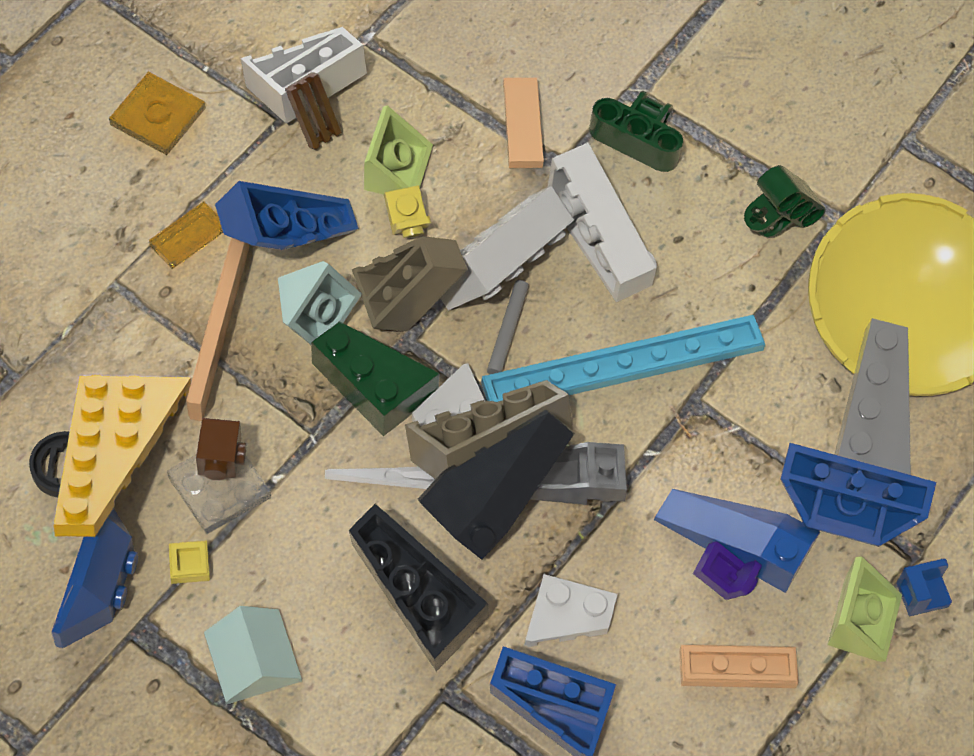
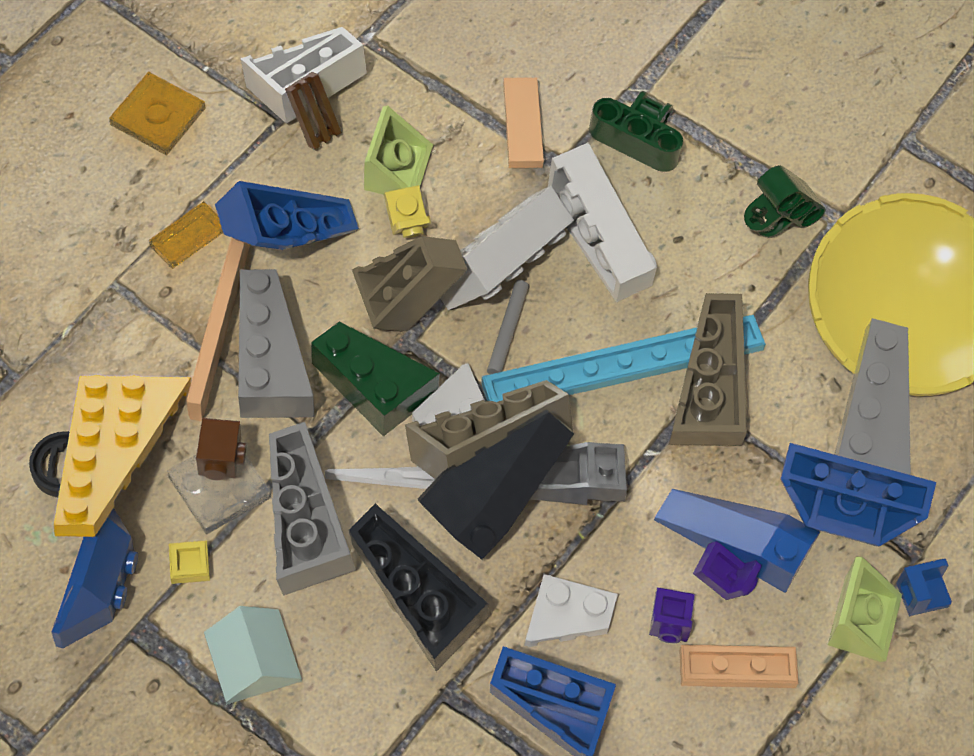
(270, 361): none -> light grey wedge
(307, 528): none -> light grey wedge
(315, 299): light aqua slope -> none
(672, 615): none -> dark purple bracket
(714, 384): none -> dark tan wedge

